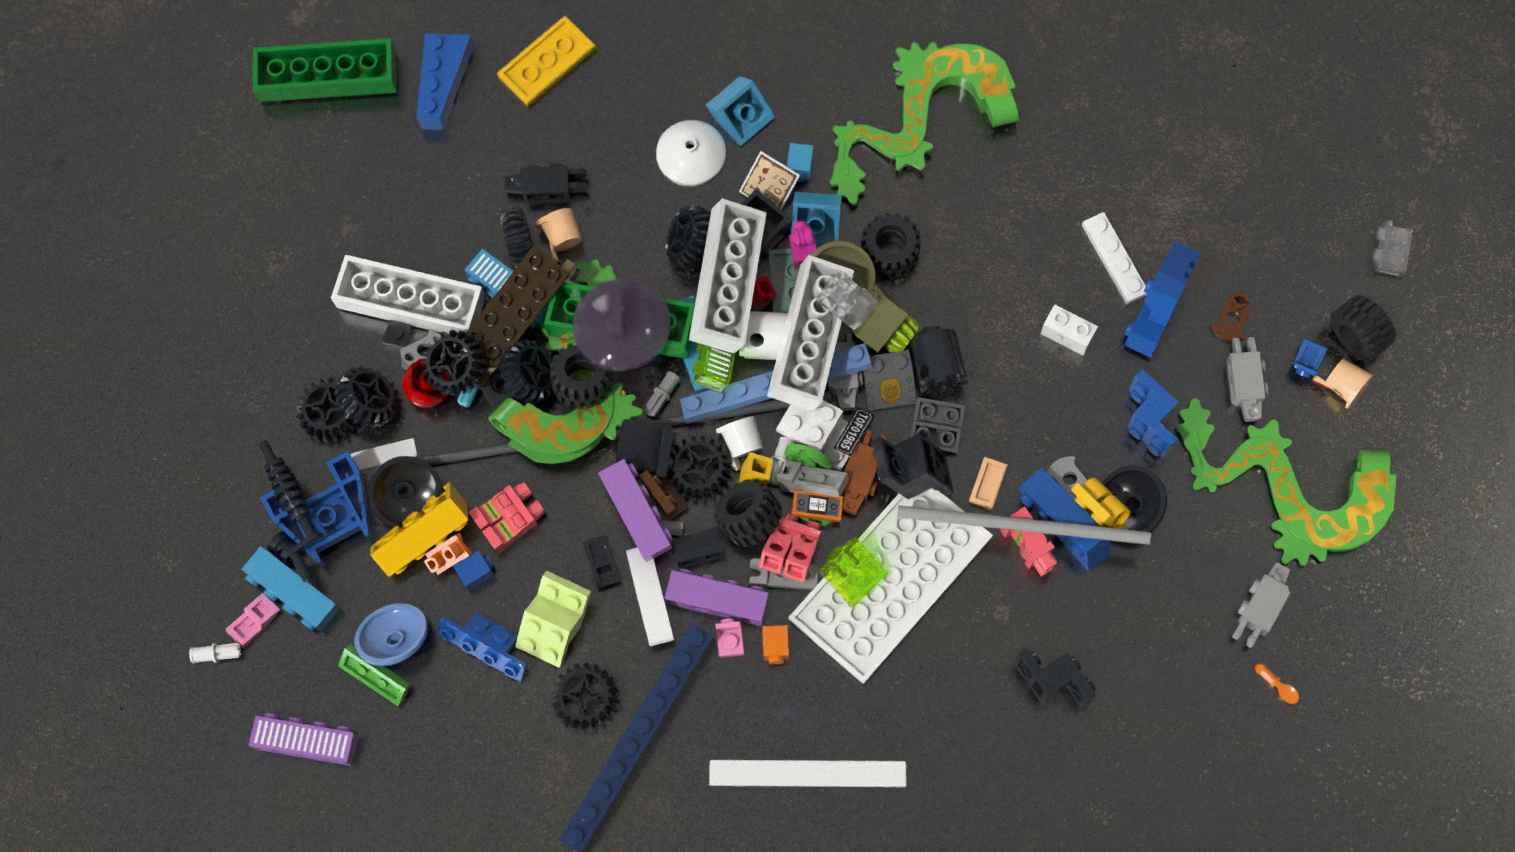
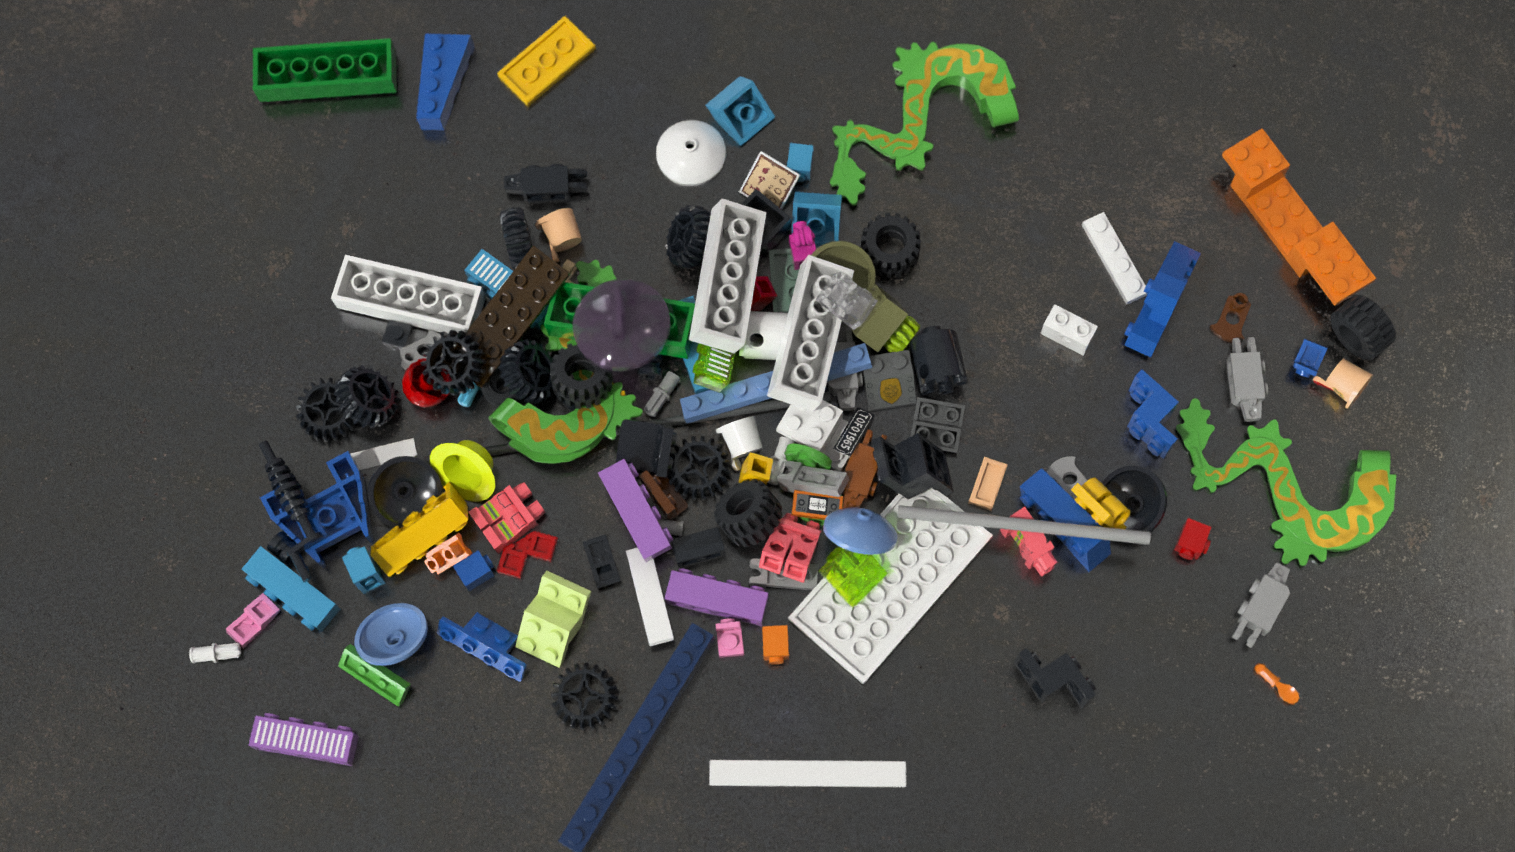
(363, 569): none -> dark azure brick
(469, 473): none -> neon yellow hose
(533, 545): none -> red tile
(860, 531): none -> medium blue dish
(1193, 539): none -> red brick
(1290, 223): none -> orange bracket
(1393, 249): clear bracket -> none

